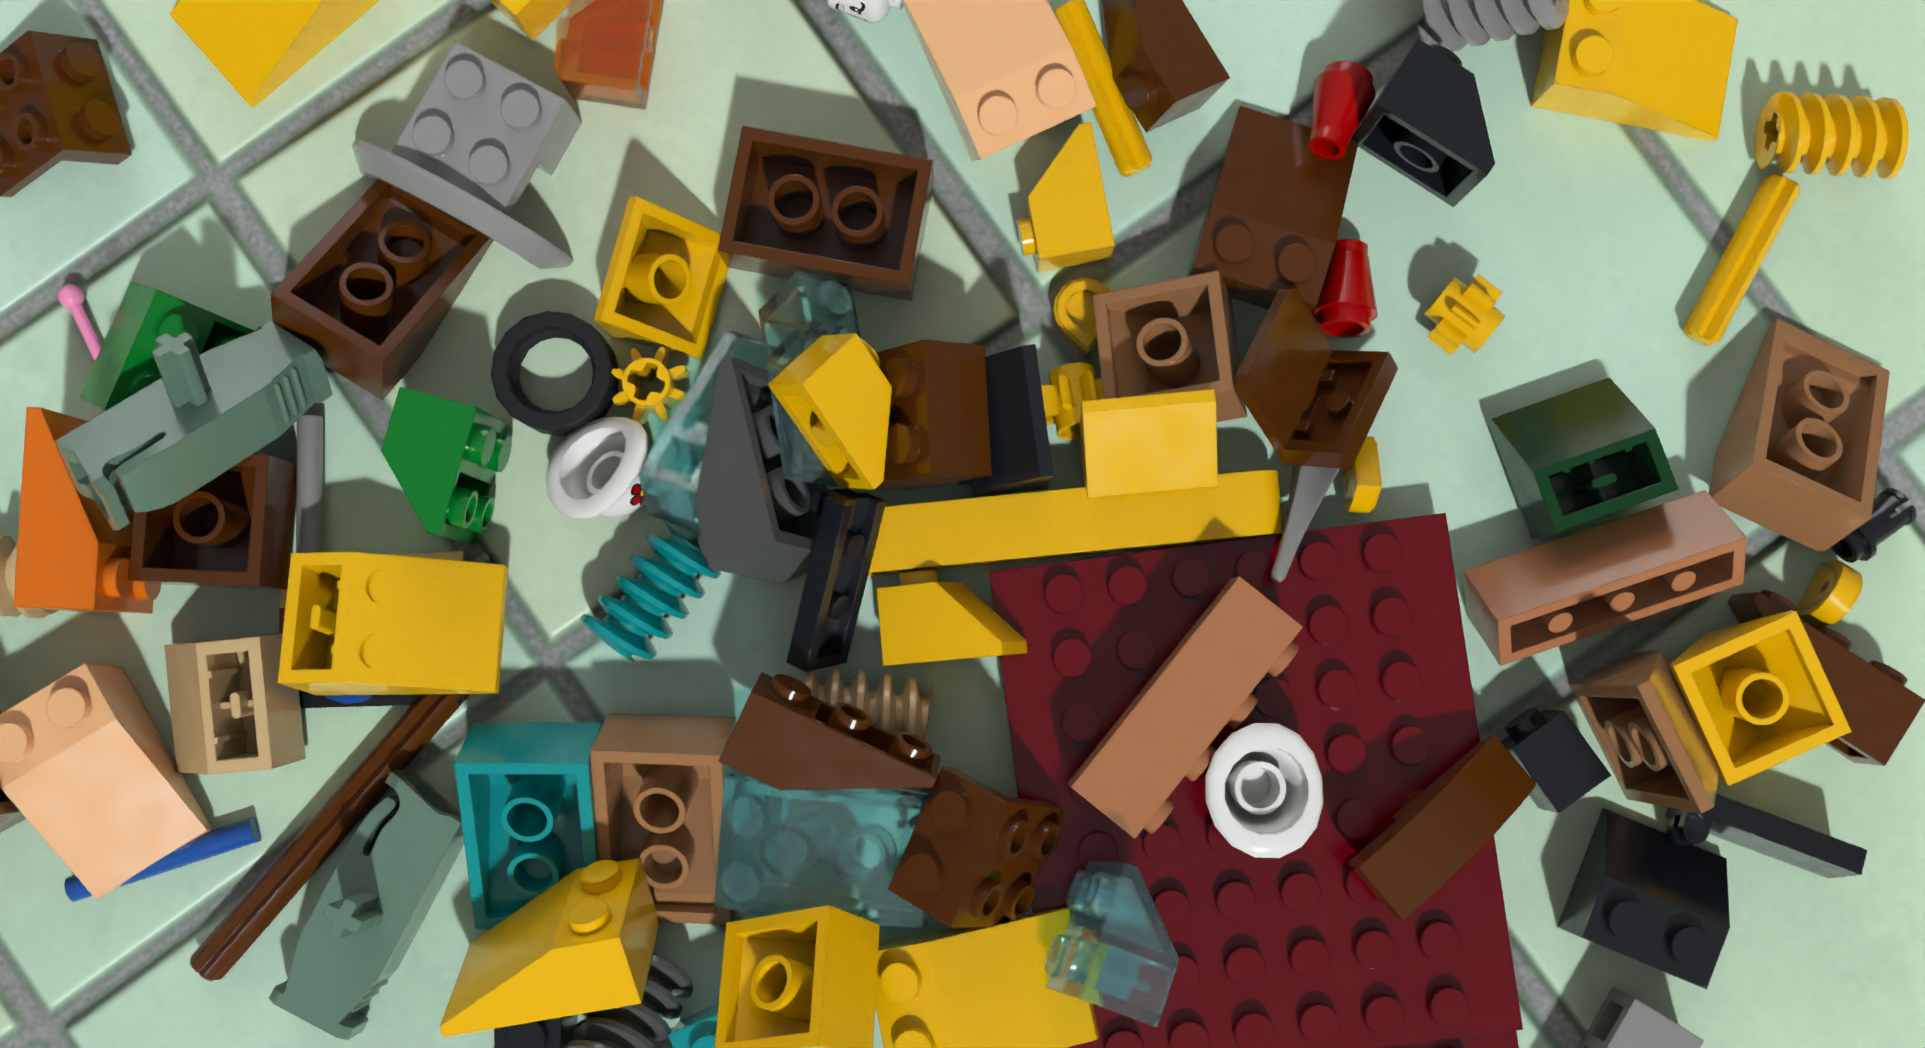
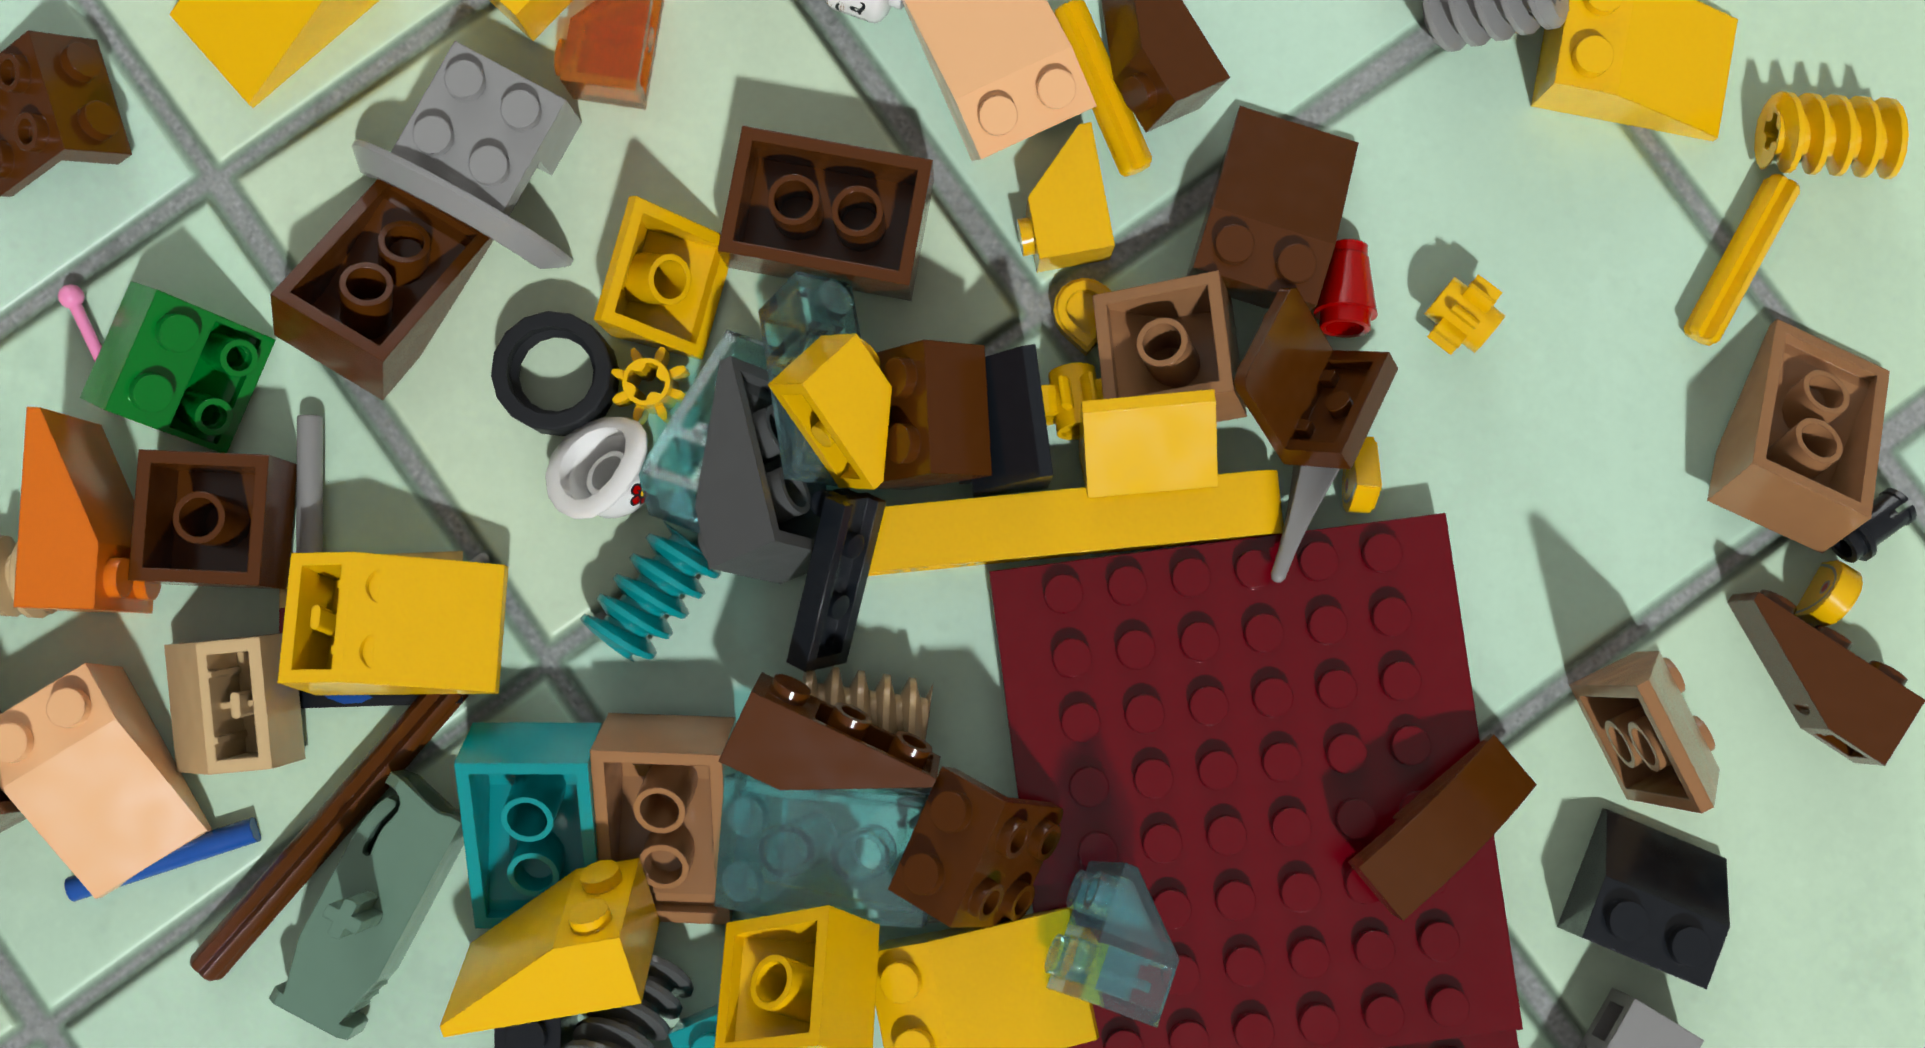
(193, 420): sand green piece -> none
(446, 461): green slope -> none
(940, 622): yellow slope -> none
(1186, 706): nougat brick -> none
(1264, 790): white hat -> none
(1339, 104): red cone -> none
(1430, 124): black slope -> none
(1554, 757): black brick -> none
(1580, 457): dark green slope -> none
(1604, 577): nougat brick -> none
(1758, 694): yellow slope -> none
(1768, 836): black hinge -> none

